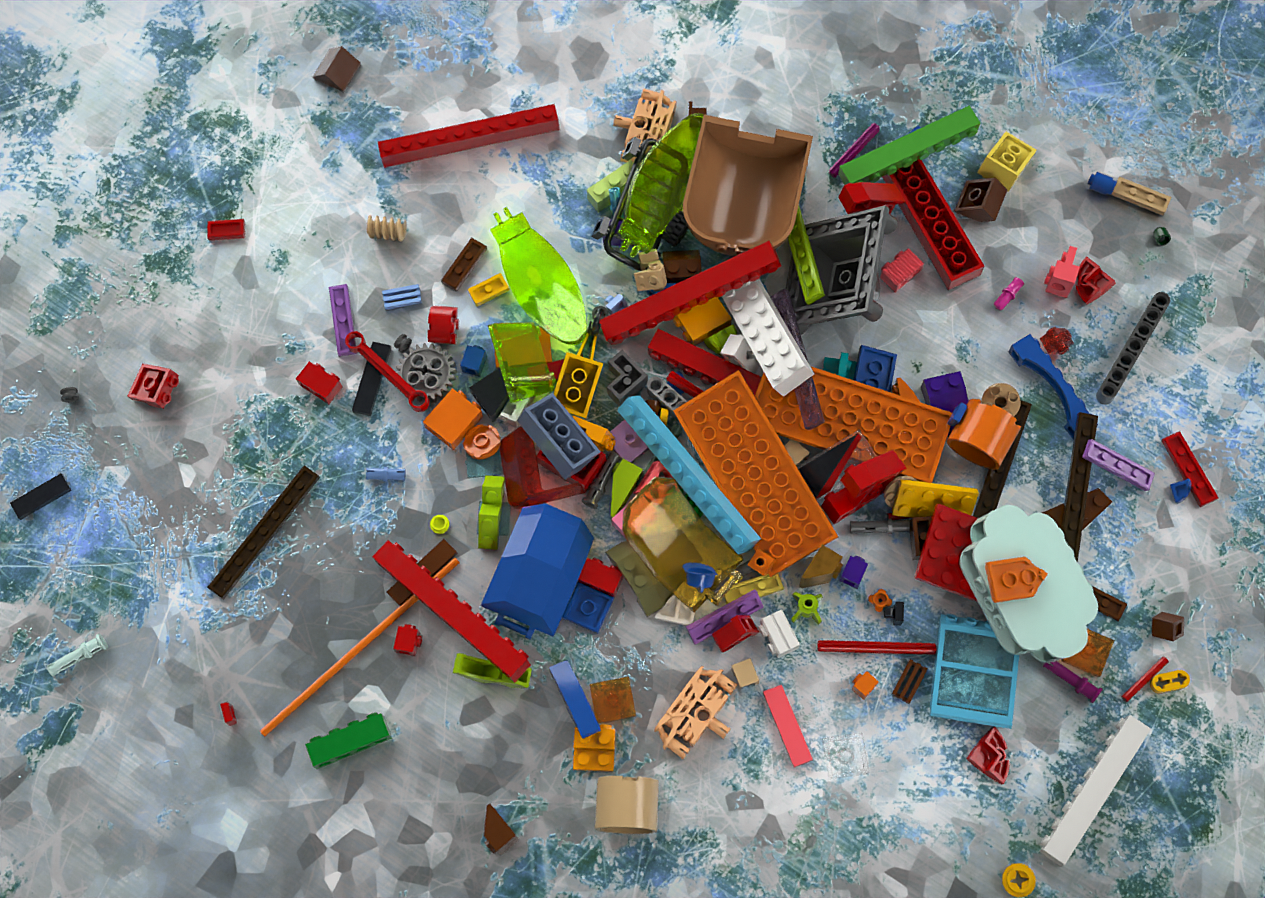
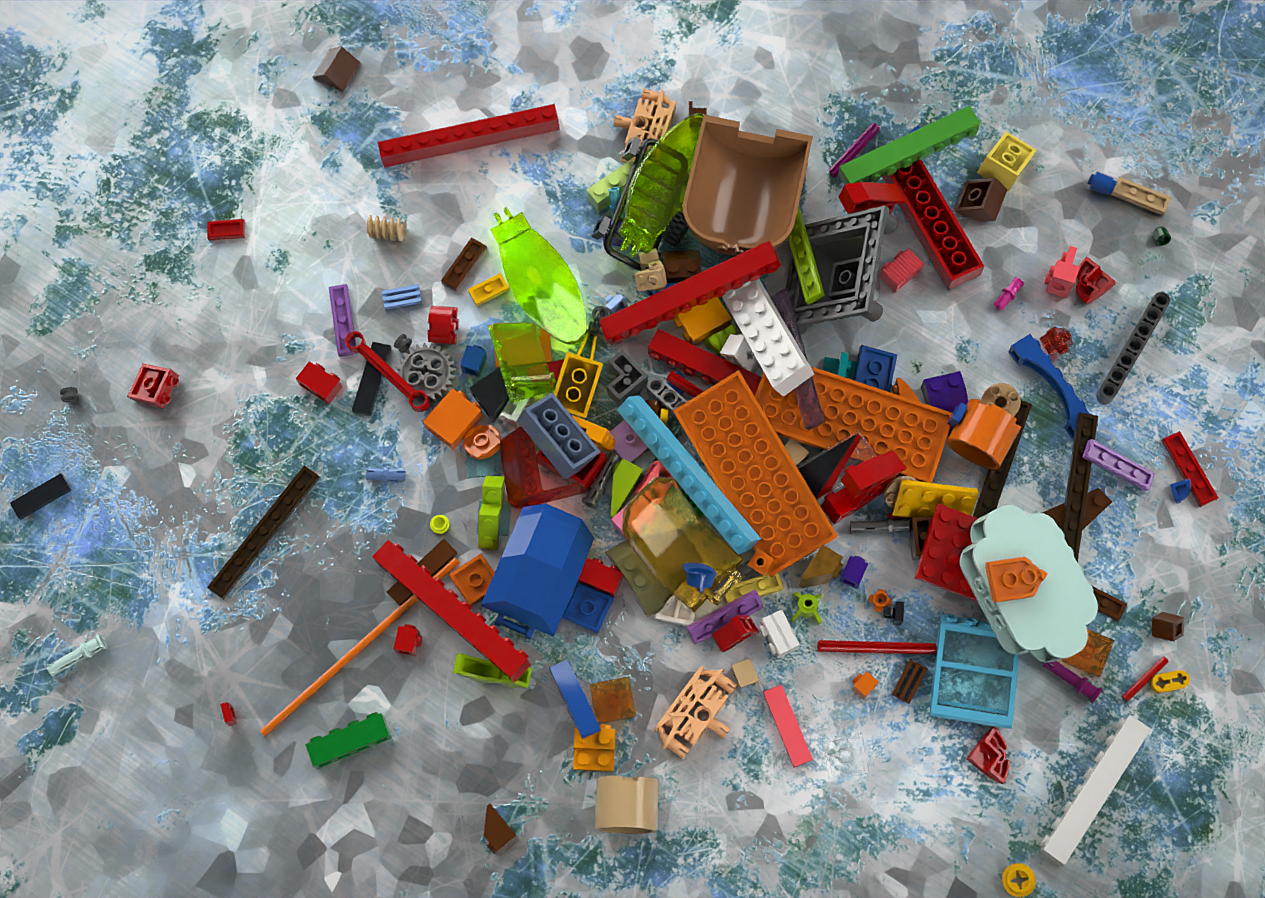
(473, 579): none -> orange tile

